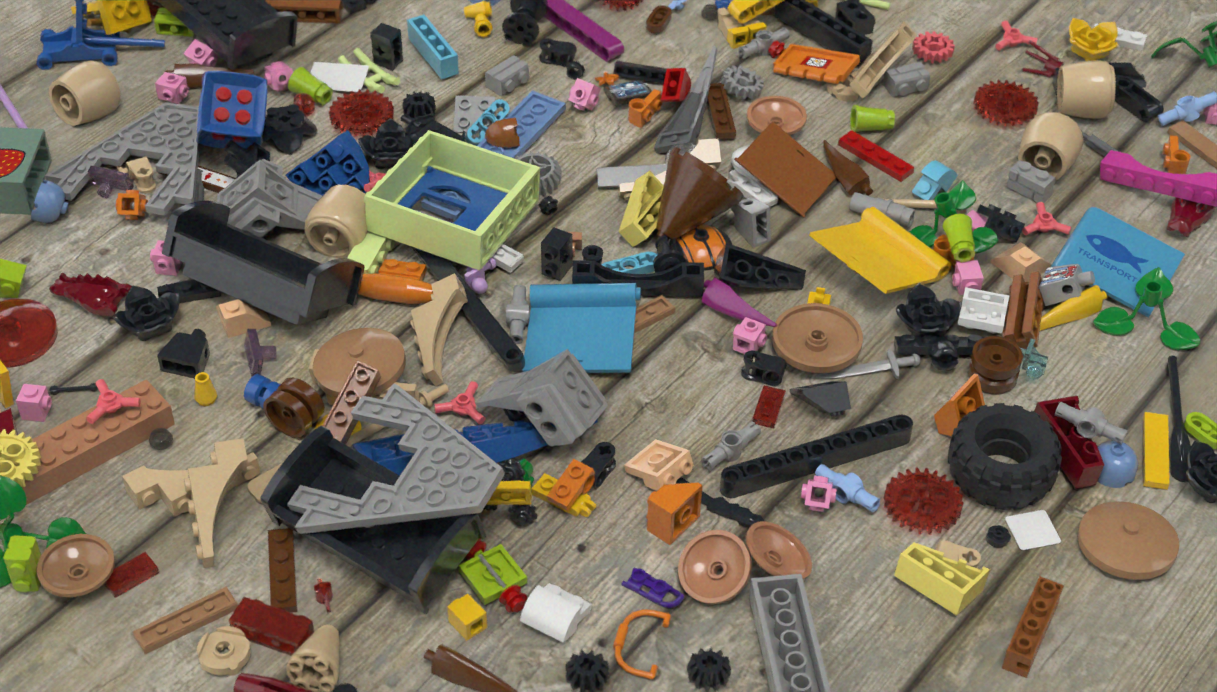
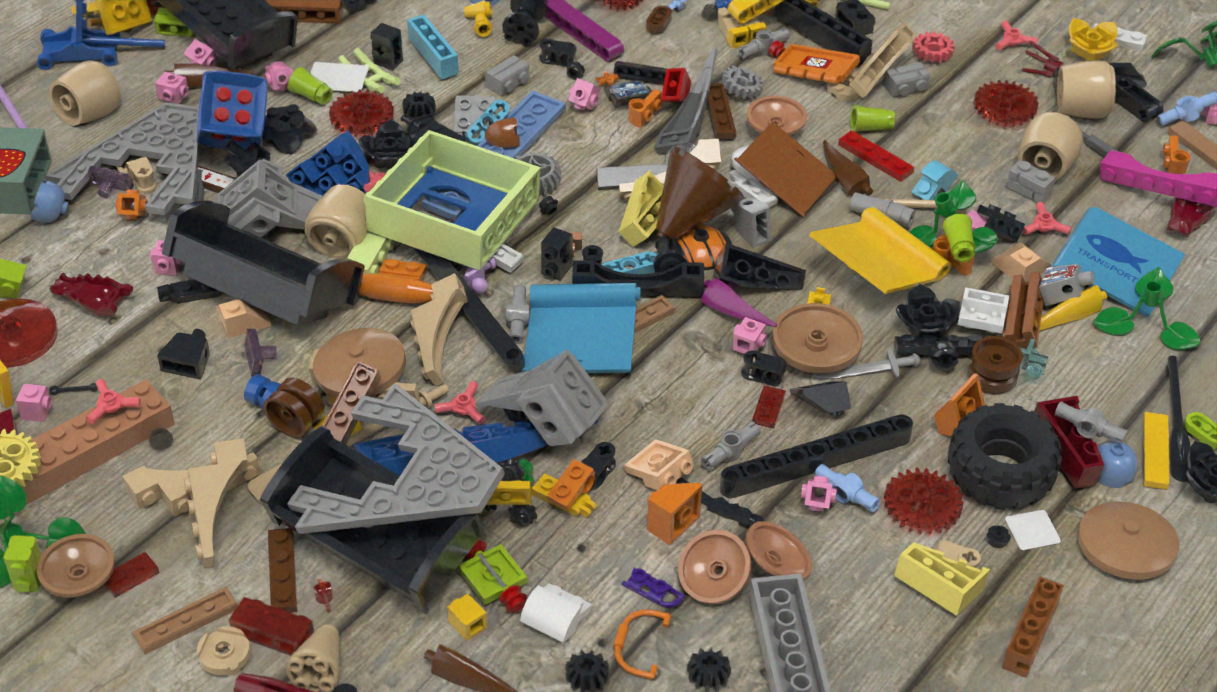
(146, 314): black brick -> none
(204, 390): yellow cone -> none
(305, 103): clear red piece -> none
(967, 275): bright pink brick -> none

